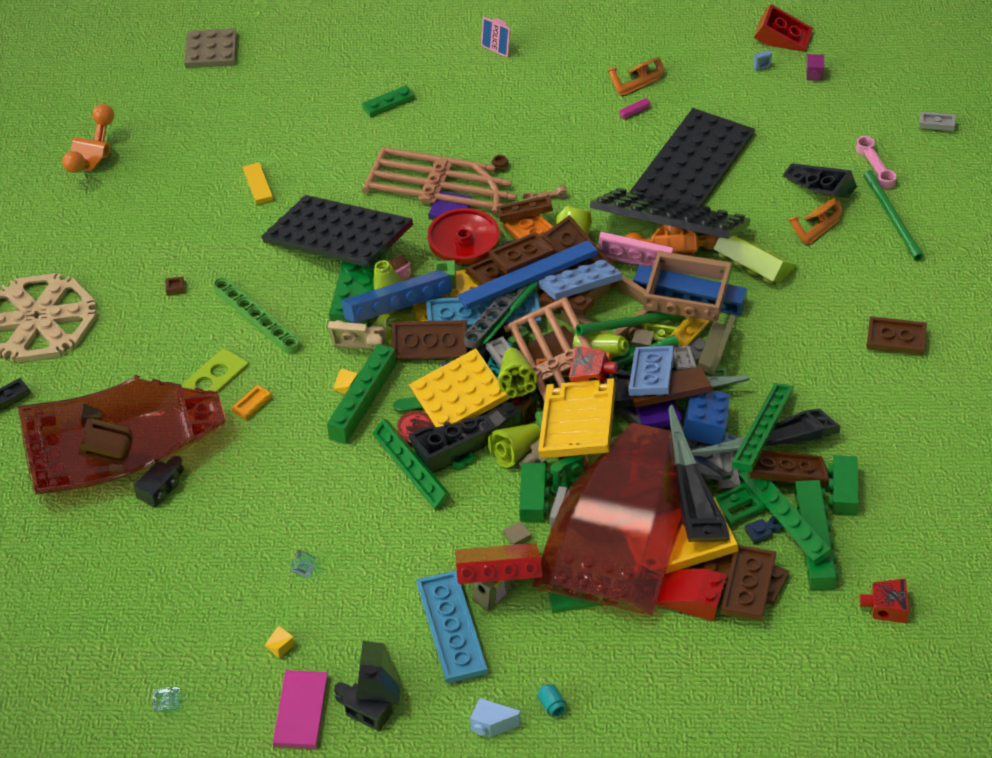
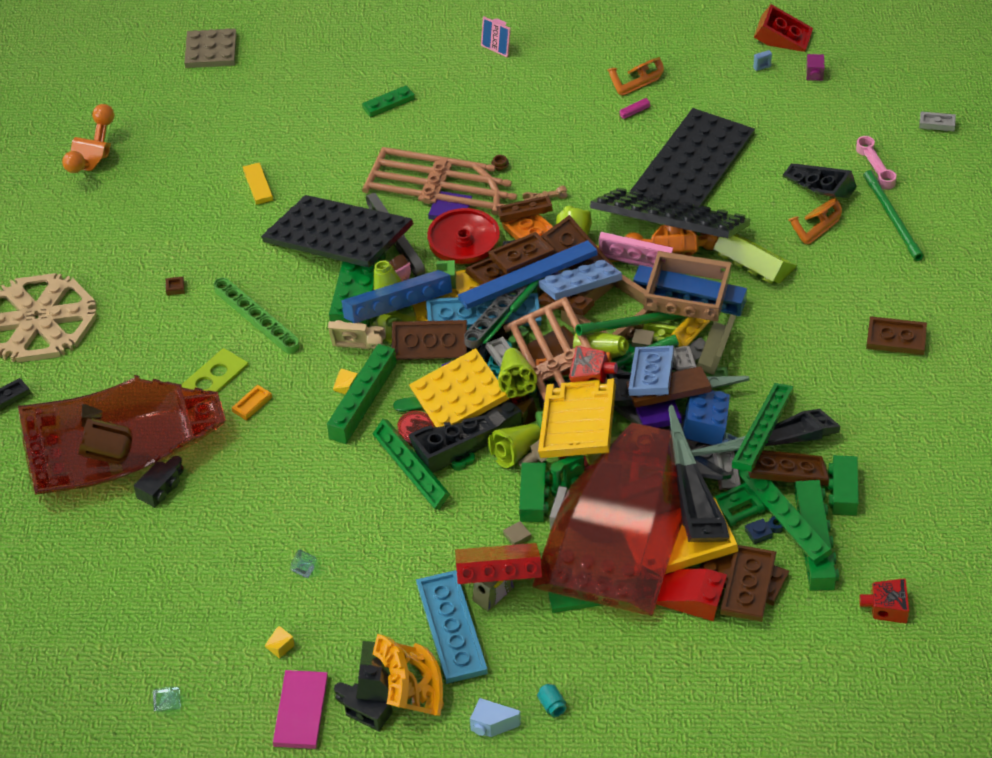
(402, 244): none -> dark grey beam
(403, 682): none -> light orange fence

